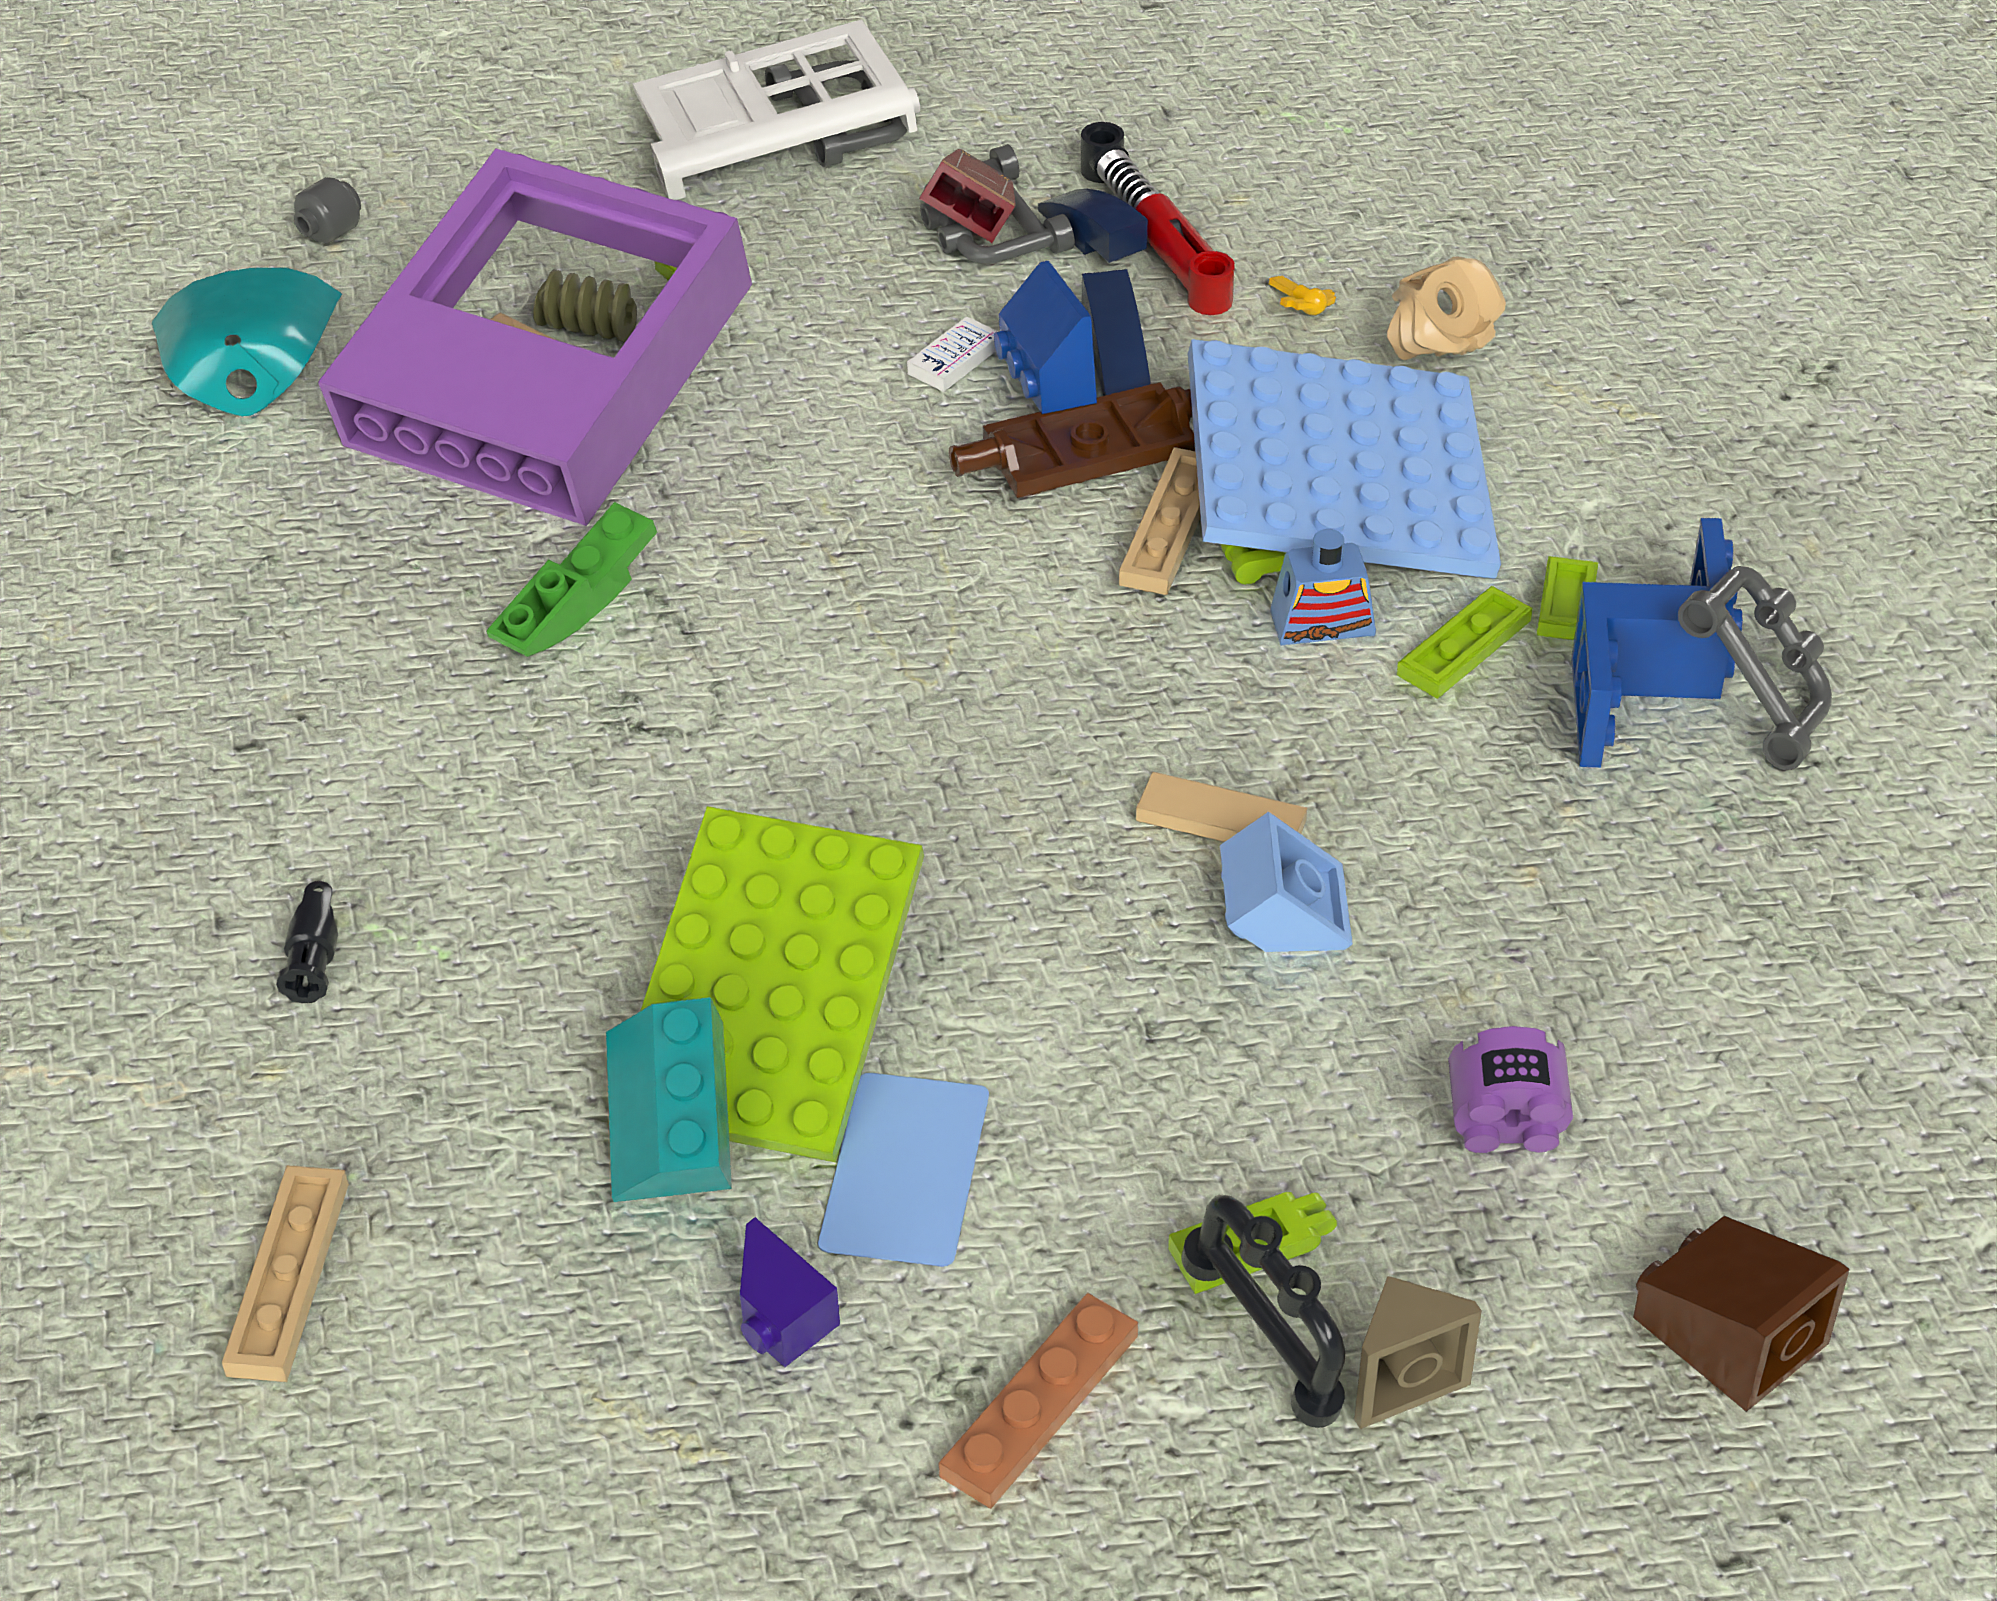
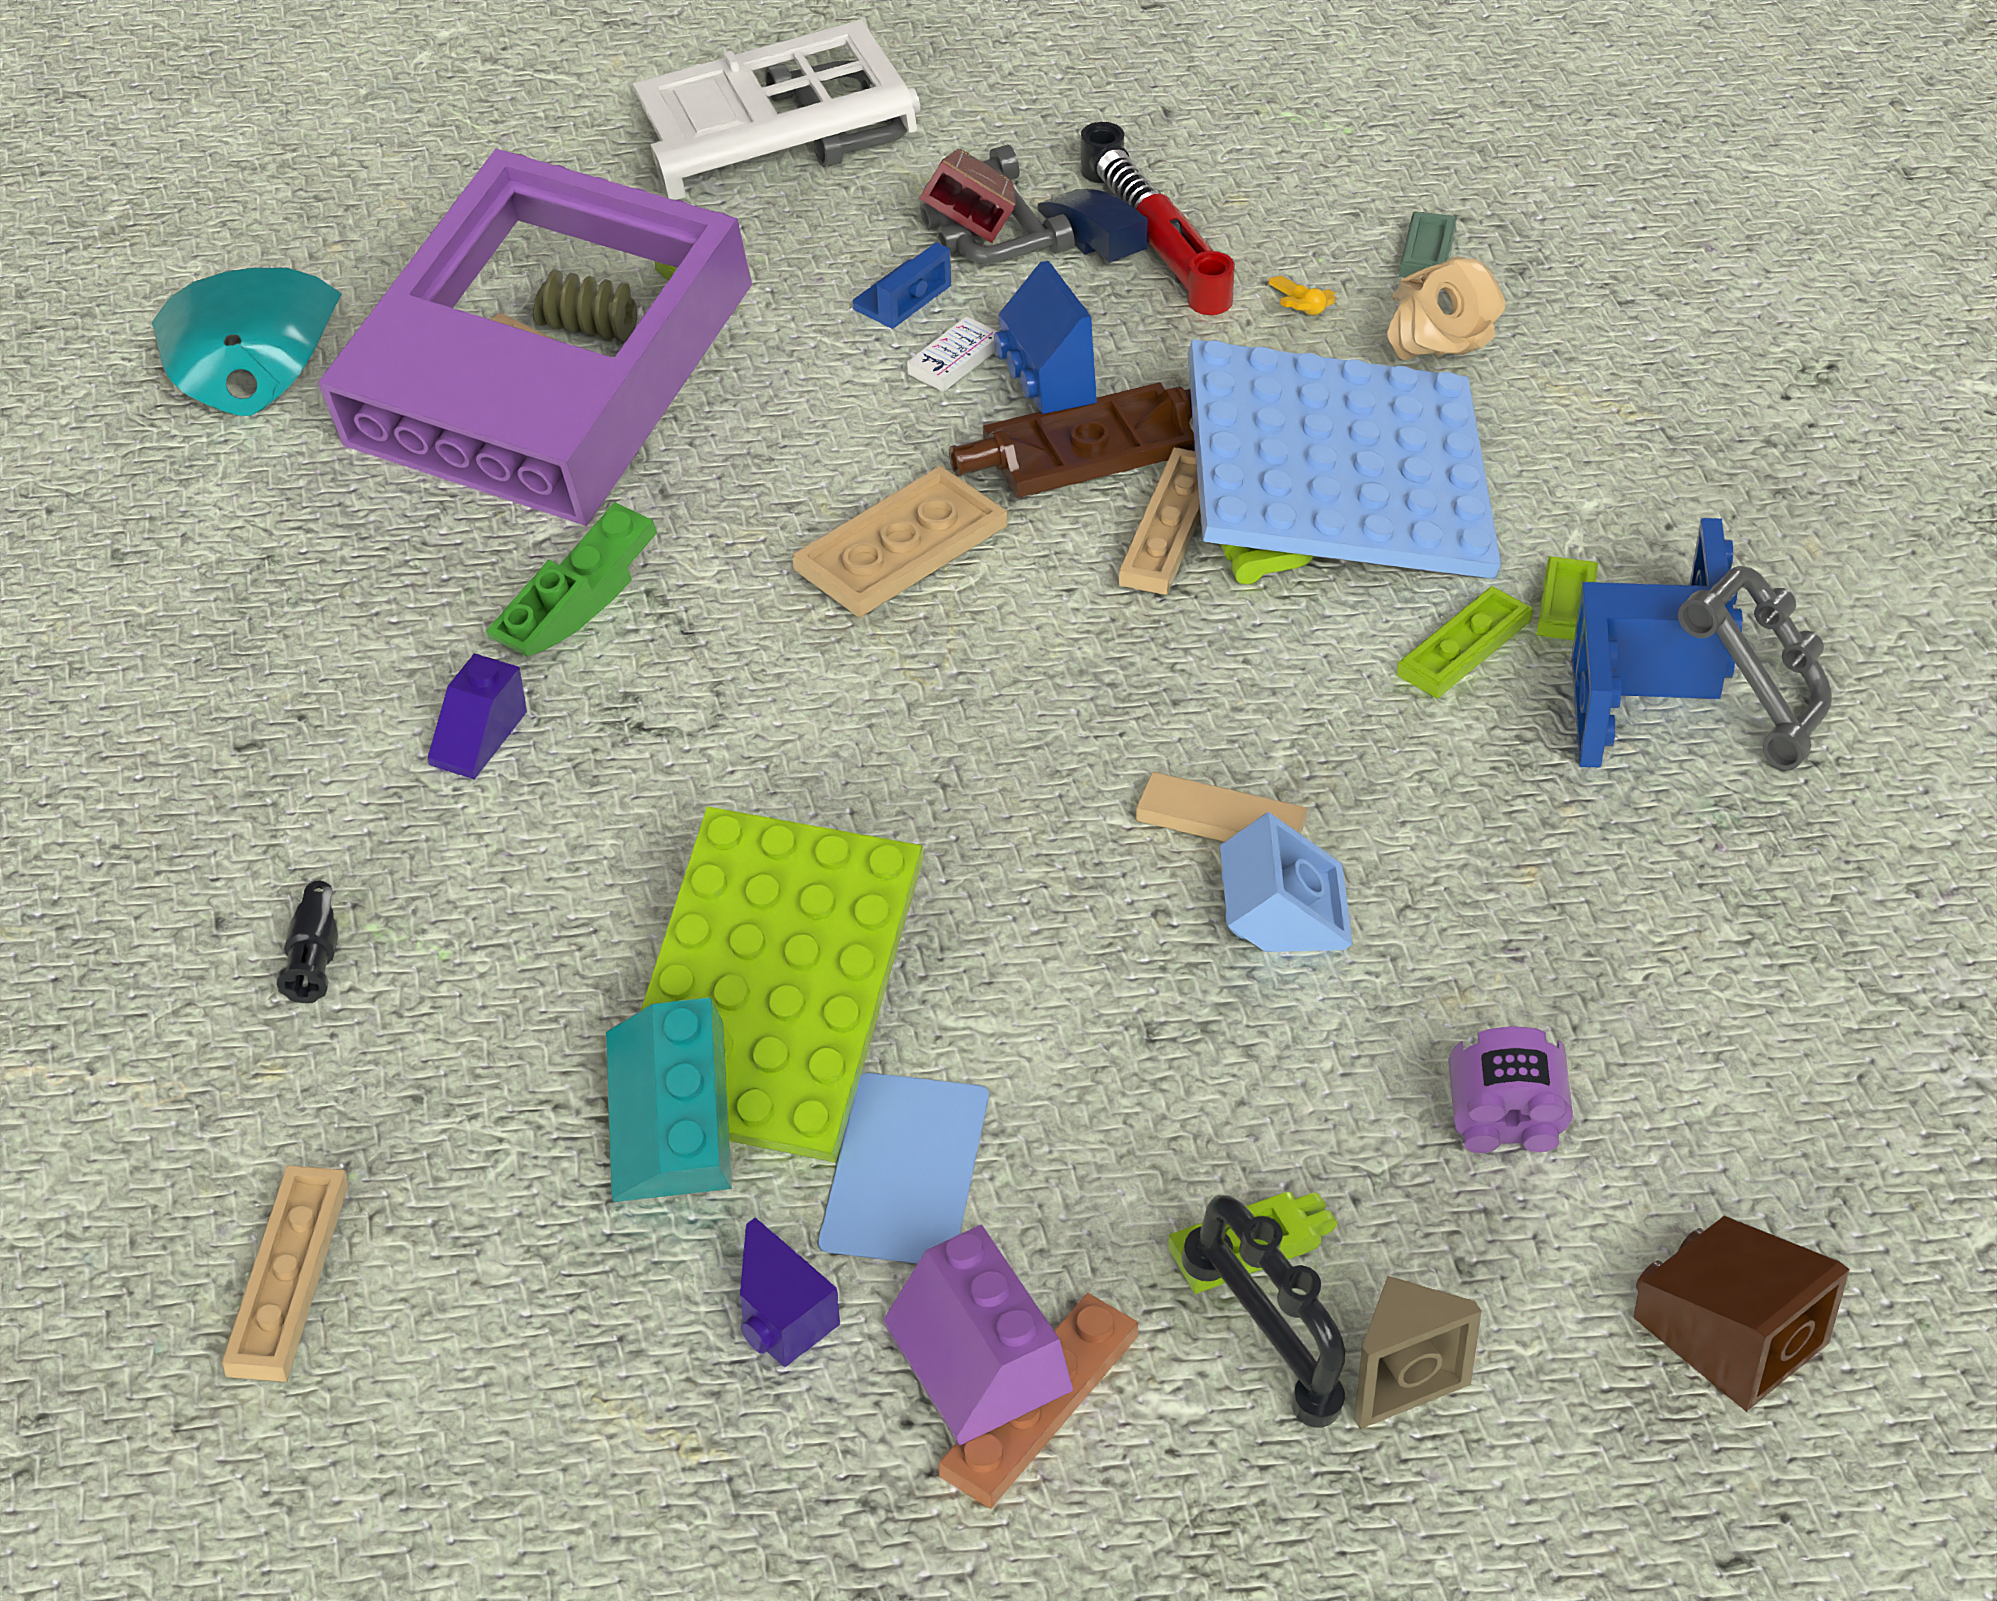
(327, 210): dark grey head -> none
(477, 715): none -> dark purple slope
(899, 541): none -> tan plate
(907, 287): none -> blue panel
(976, 1337): none -> medium lavender slope
(1116, 331): dark blue slope -> none
(1323, 593): medium blue torso -> none
(1427, 241): none -> sand green tile

